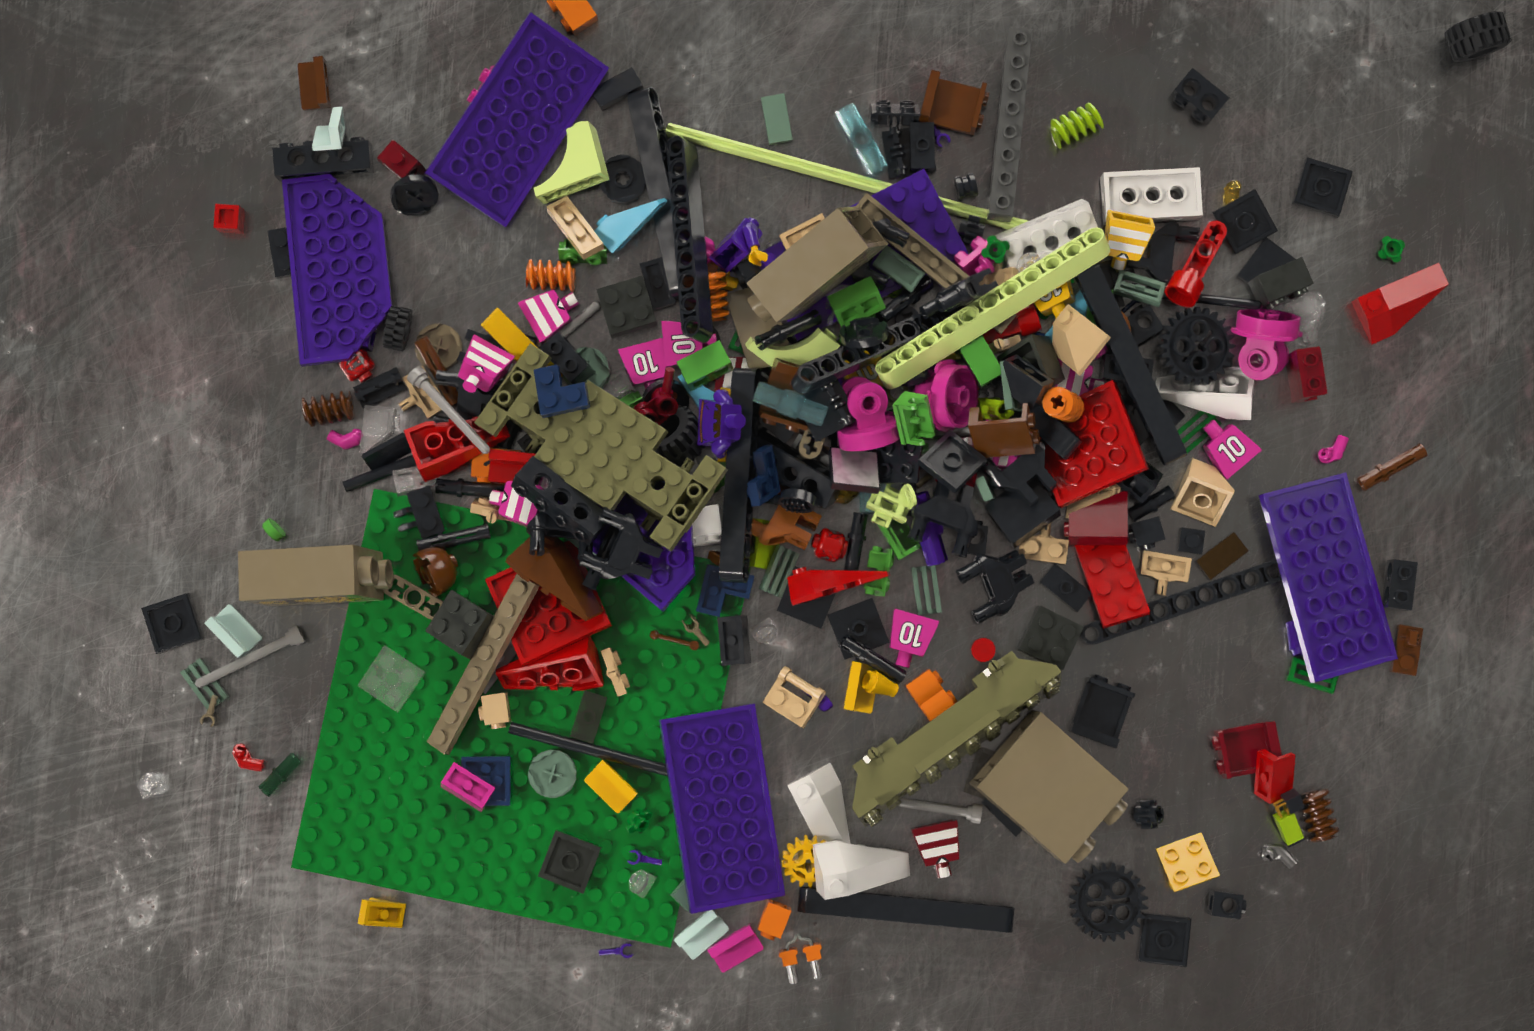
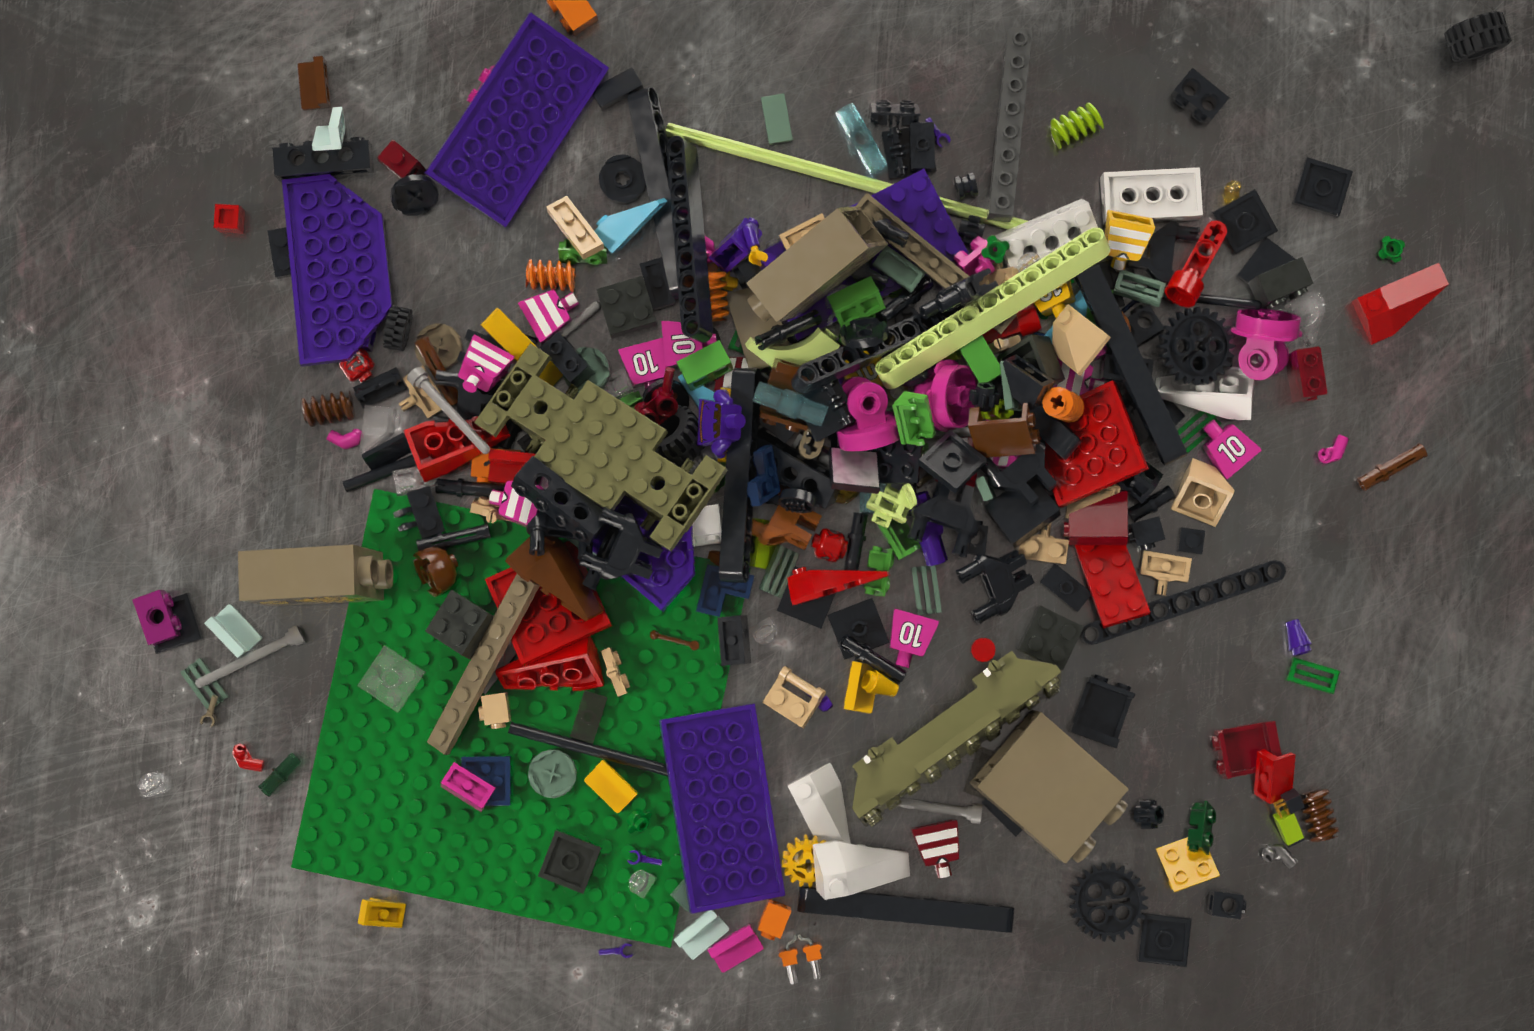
(146, 608): none -> magenta brick
(273, 530): bright green tile -> none
(395, 595): dark tan beam -> none
(555, 398): dark blue plate -> none
(580, 168): yellowish green arch -> none
(694, 627): dark tan hand -> none
(930, 695): orange brick -> none
(953, 104): reddish brown panel -> none
(984, 396): none -> black gear
(1204, 817): none -> dark green hinge
(1221, 556): dark brown tile -> none
(1328, 577): dark purple plate -> none
(1399, 584): black brick -> none
(1407, 647): reddish brown hinge -> none

